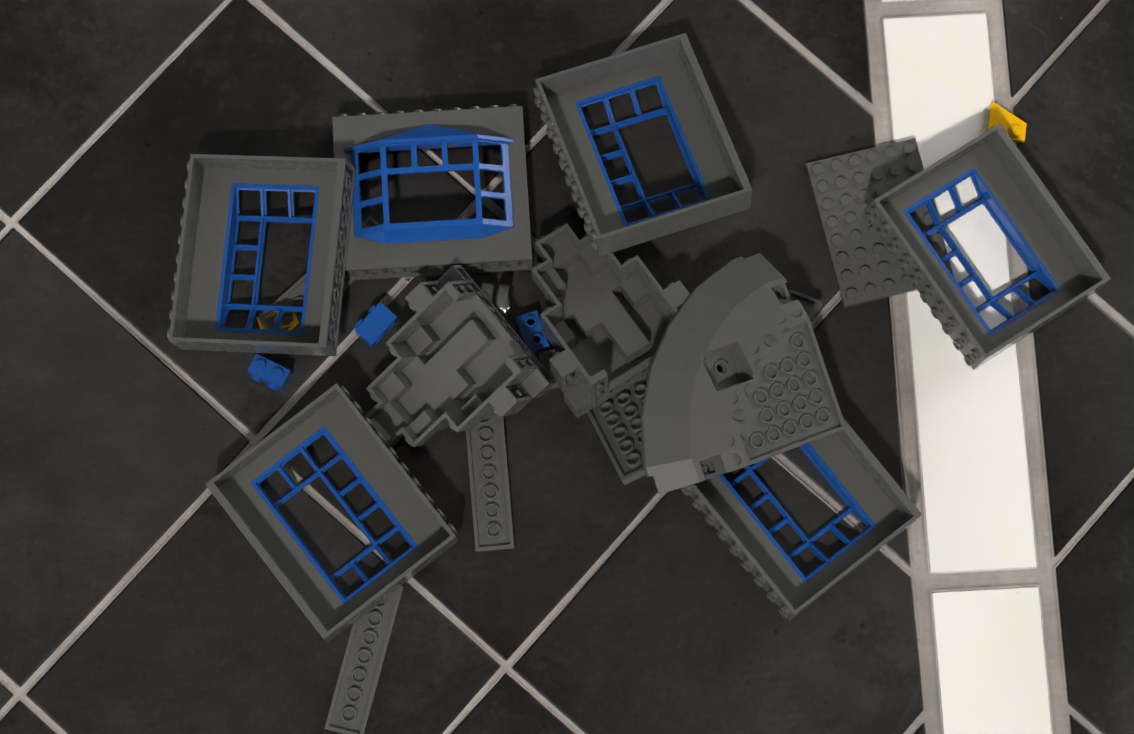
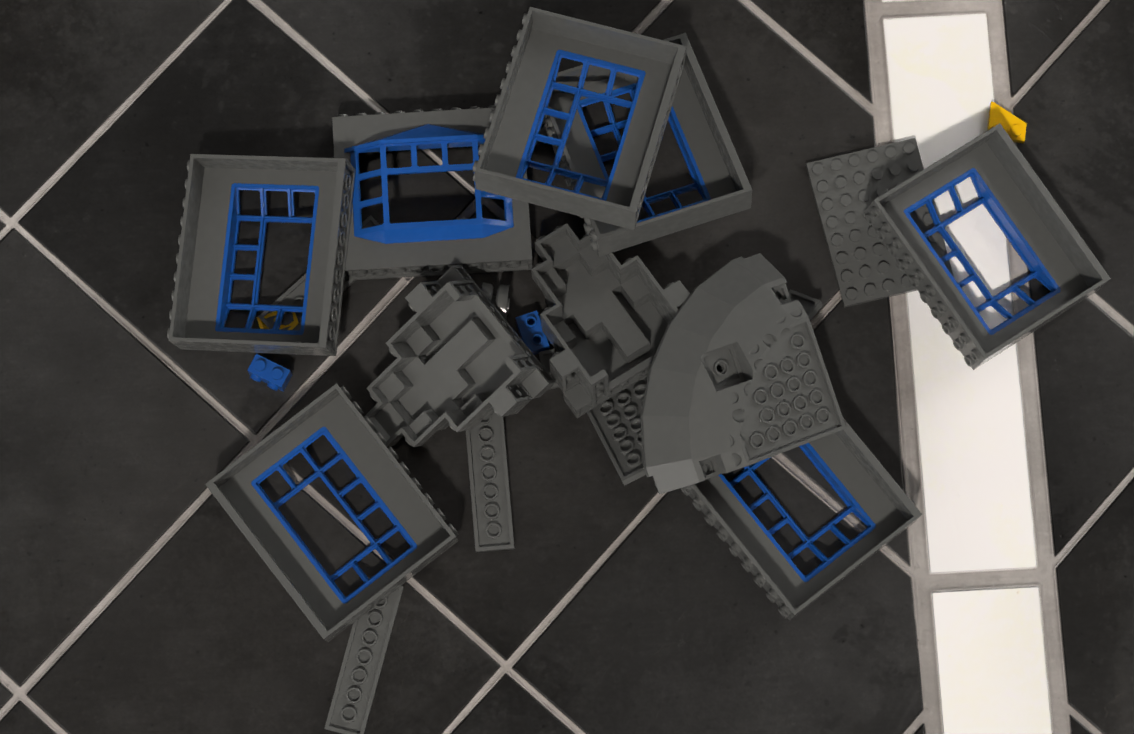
(375, 325): blue brick -> none
(525, 102): none -> dark grey panel

